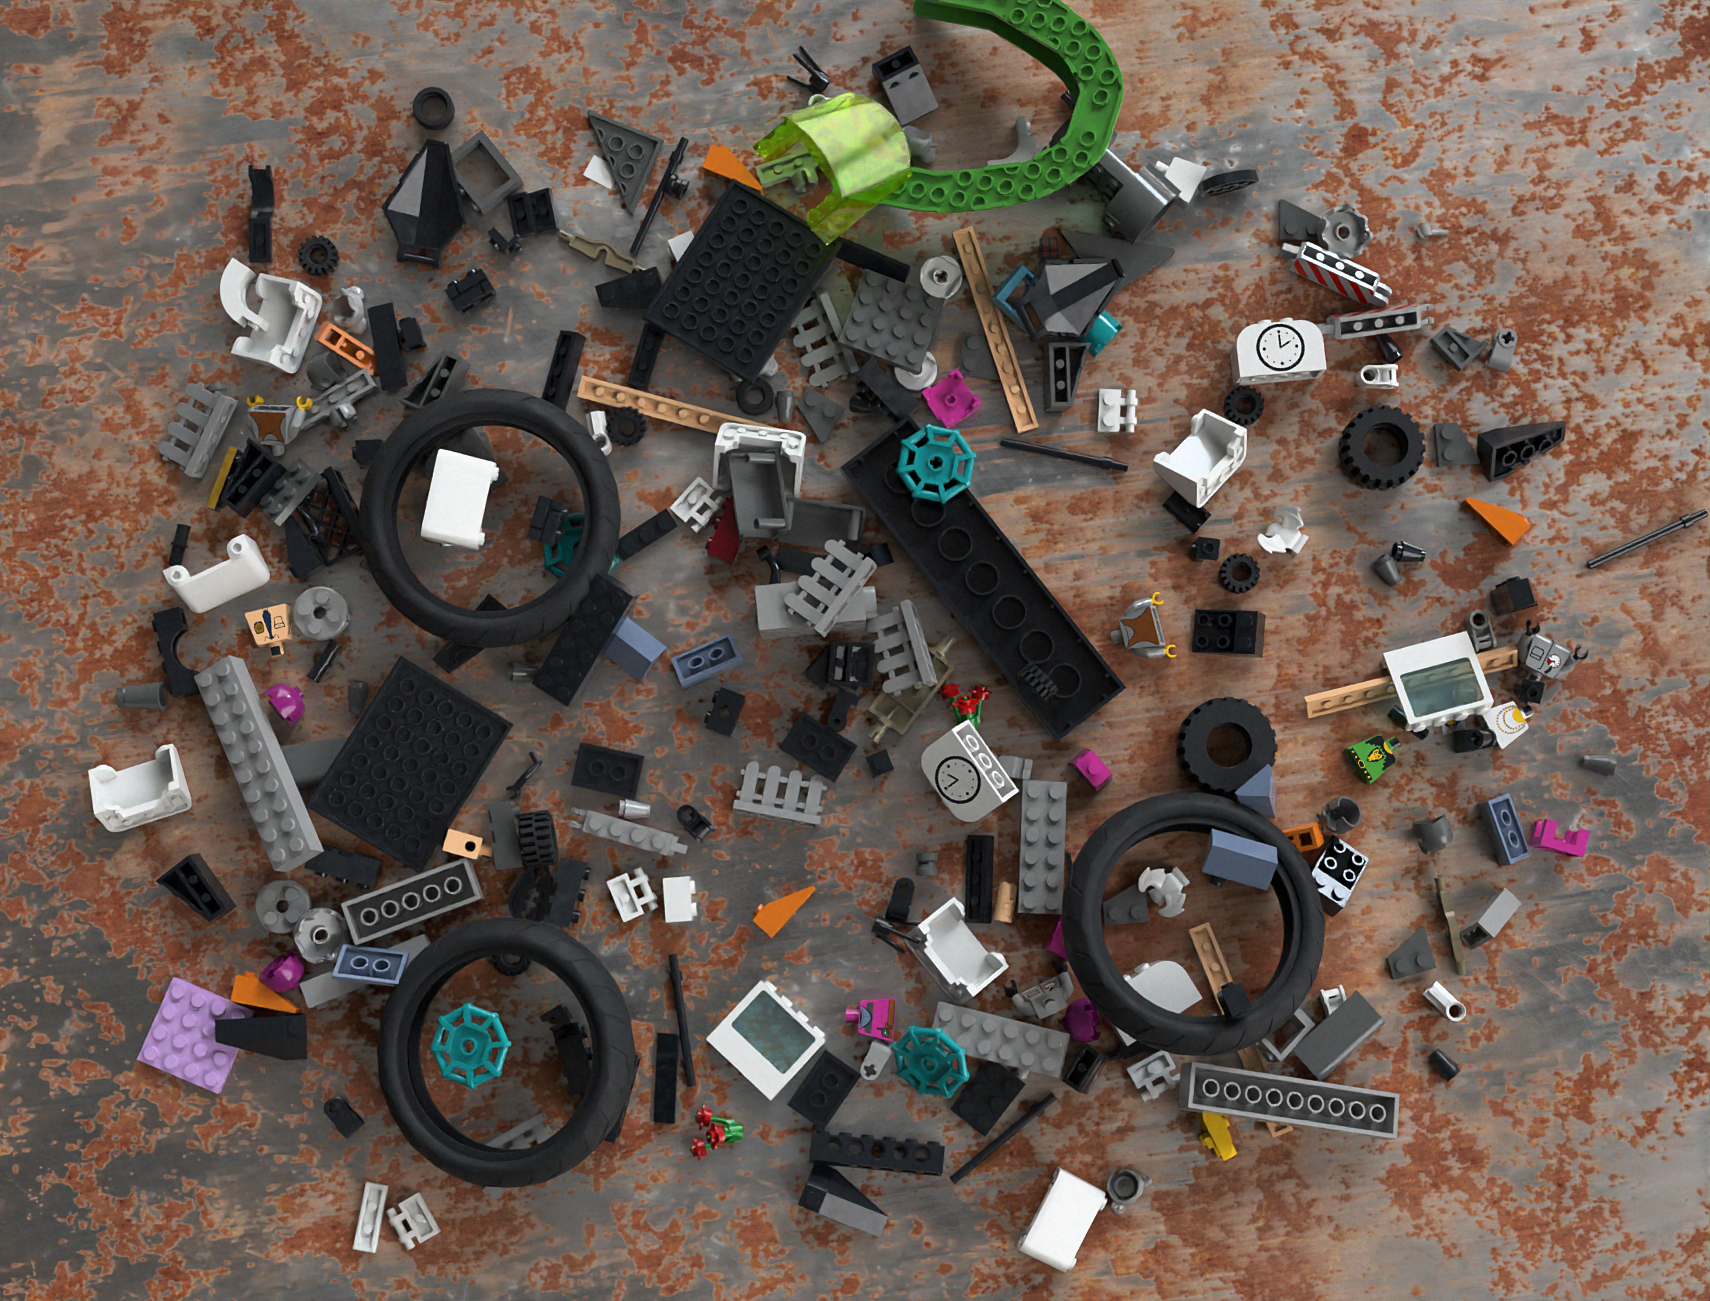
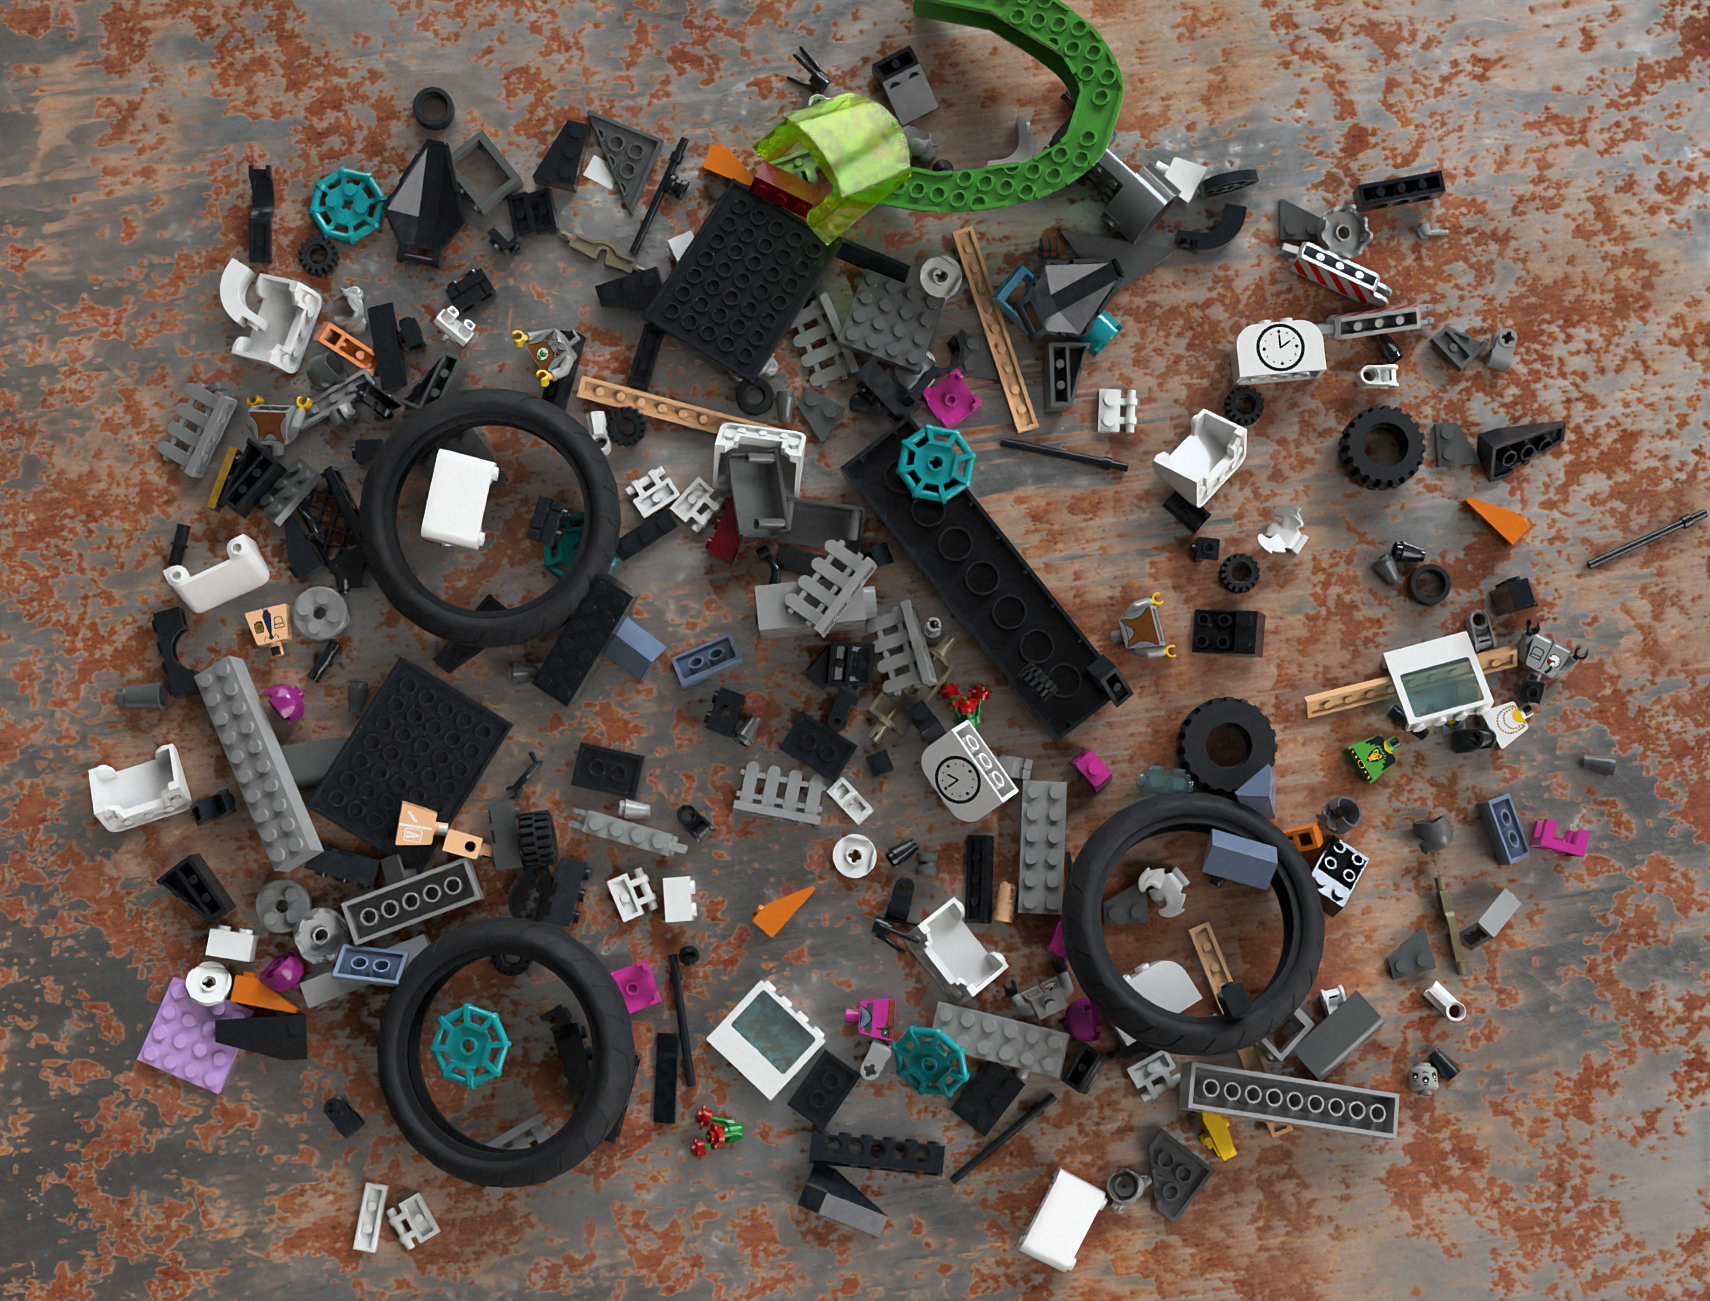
(209, 996): none -> white plate
(213, 807): none -> black brick
(232, 944): none -> white brick
(336, 200): none -> teal plate
(348, 570): none -> black arm
(370, 393): none -> black hinge
(394, 870): none -> dark grey panel
(418, 825): none -> light nougat torso
(454, 328): none -> white hips
(550, 351): none -> torso
(565, 158): none -> black wedge
(637, 986): none -> dark pink panel
(655, 498): none -> white plate
(688, 962): none -> black hinge
(747, 731): none -> dark grey cone
(784, 189): none -> brick
(848, 845): none -> white plate
(850, 800): none -> white slope
(901, 852): none -> black cone
(925, 722): none -> black brick
(932, 623): none -> light grey pin
(942, 165): none -> black cone
(956, 346): none -> black piece
(1110, 680): none -> black slope
(1159, 782): none -> clear light blue brick
(1175, 1175): none -> dark grey plate
(1218, 239): none -> black arch
(1399, 191): none -> black brick
(1423, 1079): none -> light grey head
(1445, 585): none -> black tyre

